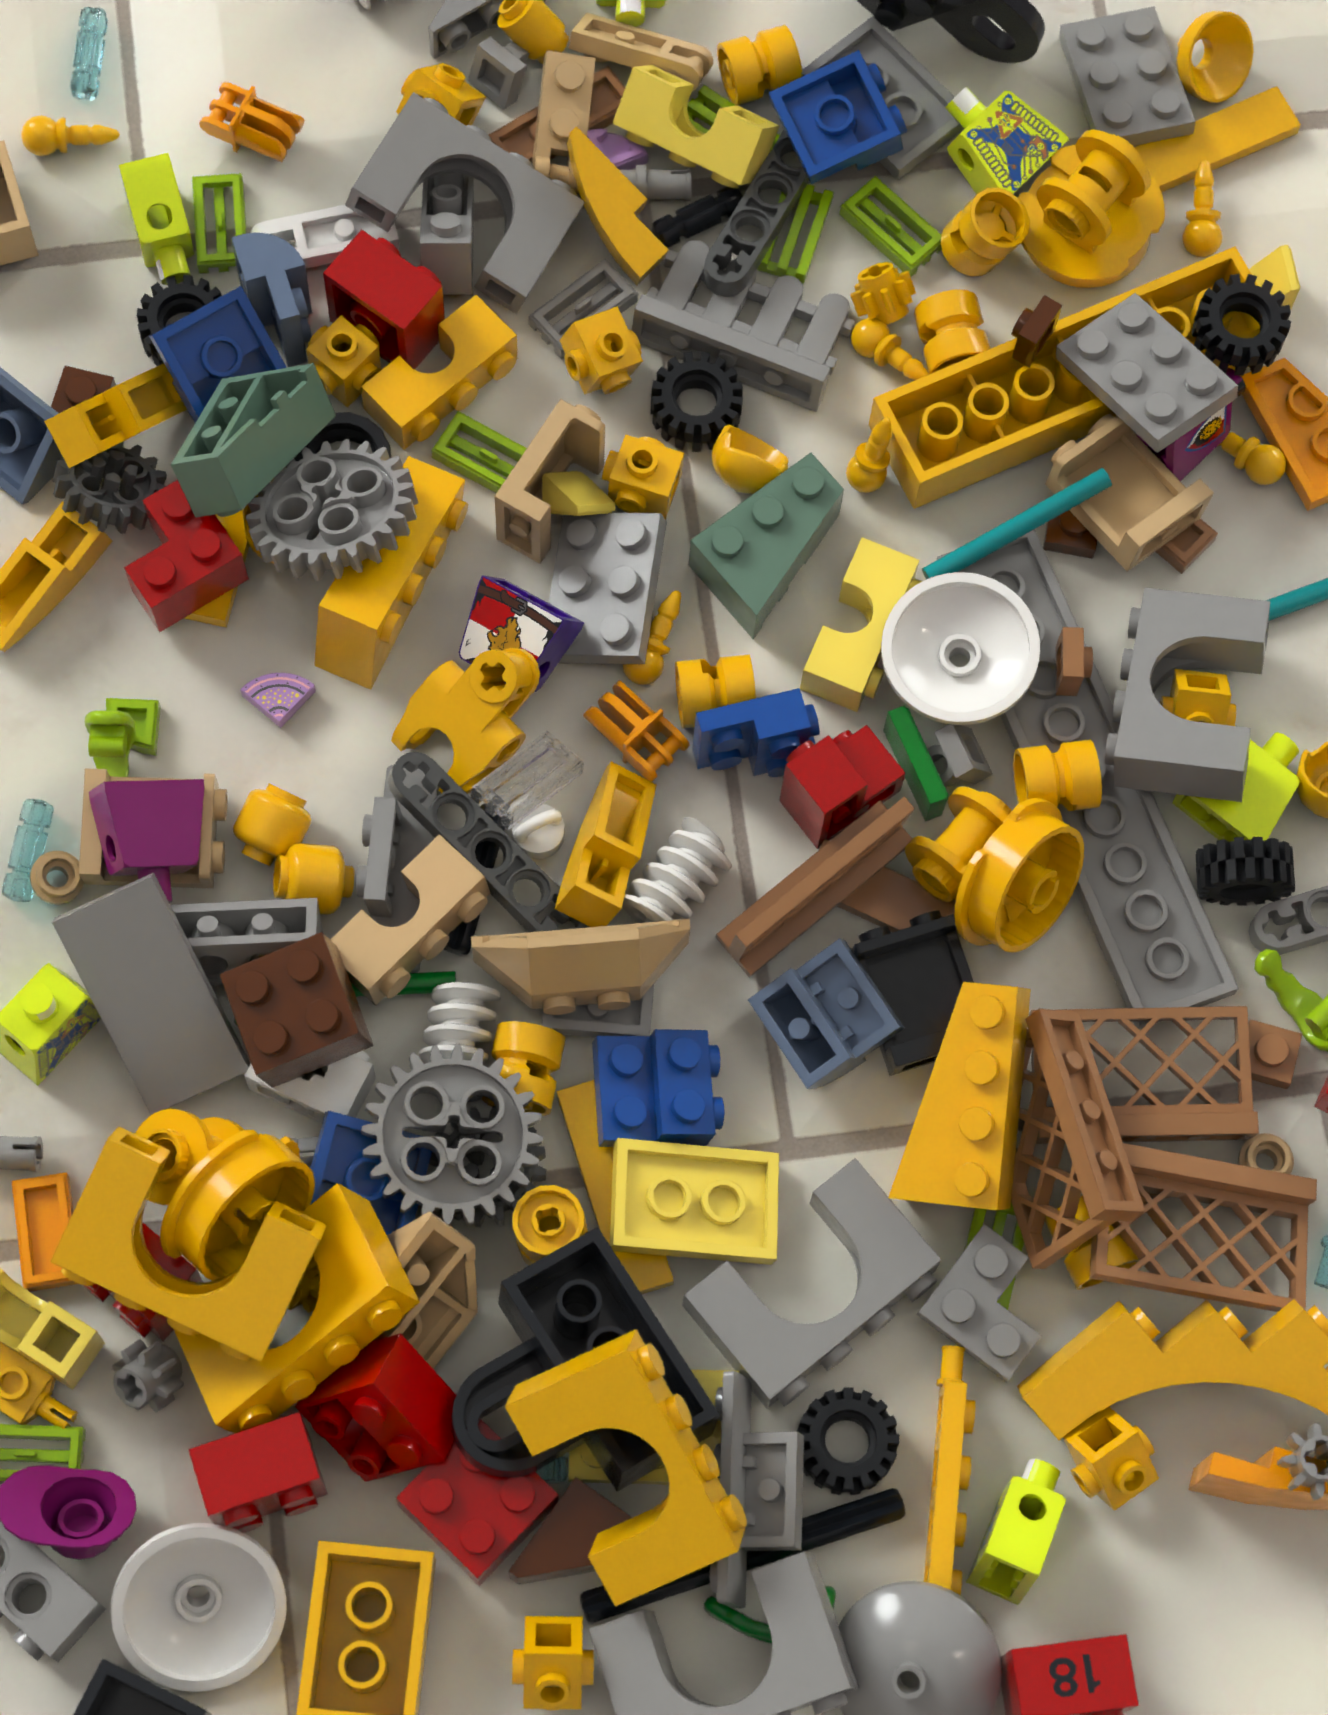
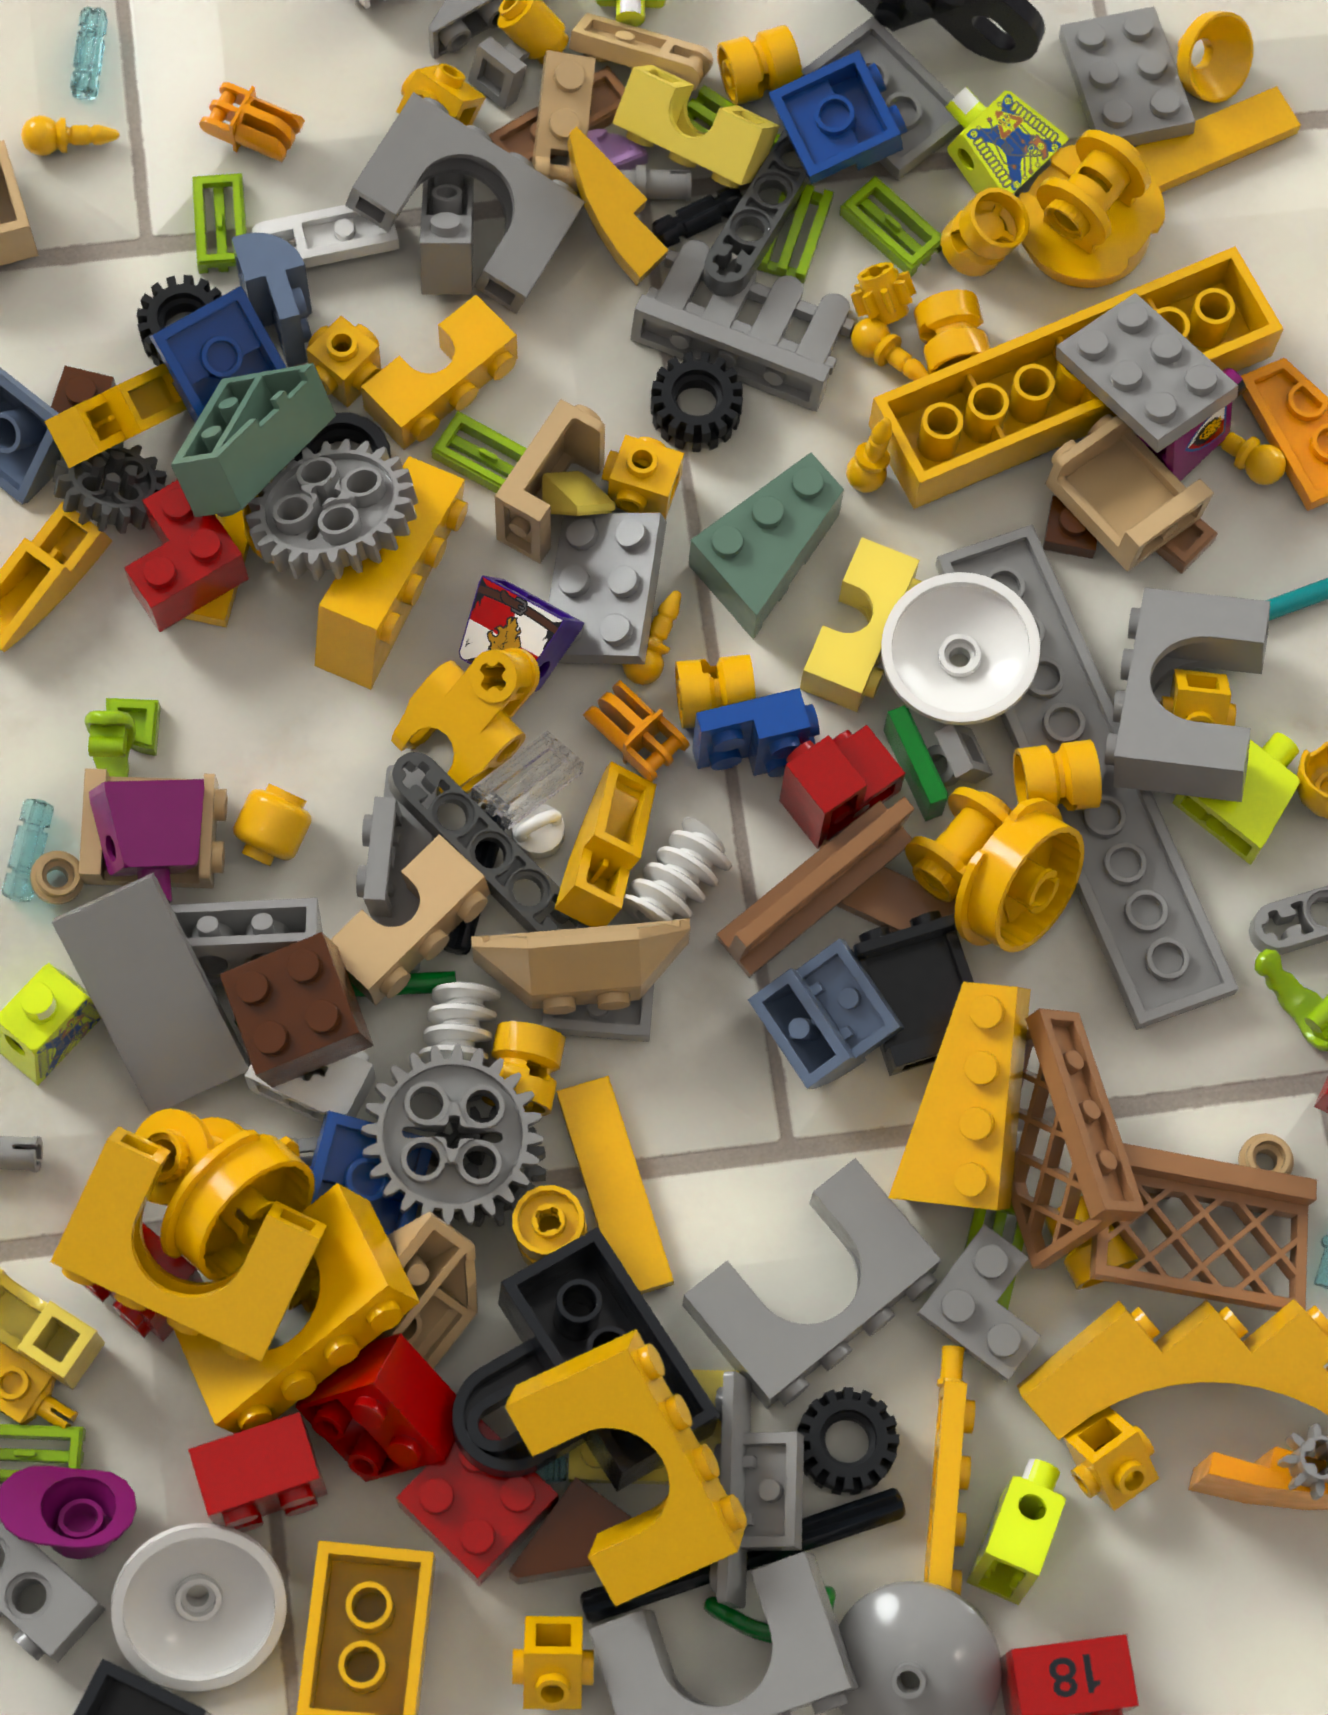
(41, 1217): light orange tile -> none
(147, 1375): light grey gear -> none
(158, 215): neon yellow torso -> none
(278, 695): lavender tile -> none
(313, 873): yellow head -> none
(386, 295): red brick -> none
(552, 333): light grey tile -> none
(601, 352): yellow brick -> none
(657, 1087): blue plate -> none
(694, 1201): light yellow plate -> none
(745, 460): yellow hair -> none
(1020, 524): teal bar -> none
(1034, 330): reddish brown plate -> none
(1072, 661): medium nougat plate -> none
(1185, 1120): medium nougat fence -> none
(1202, 234): yellow bar -> none
(1245, 871): black tyre -> none
(1250, 300): black tyre -> none
(1273, 1053): medium nougat plate -> none
(1281, 271): light yellow slope -> none

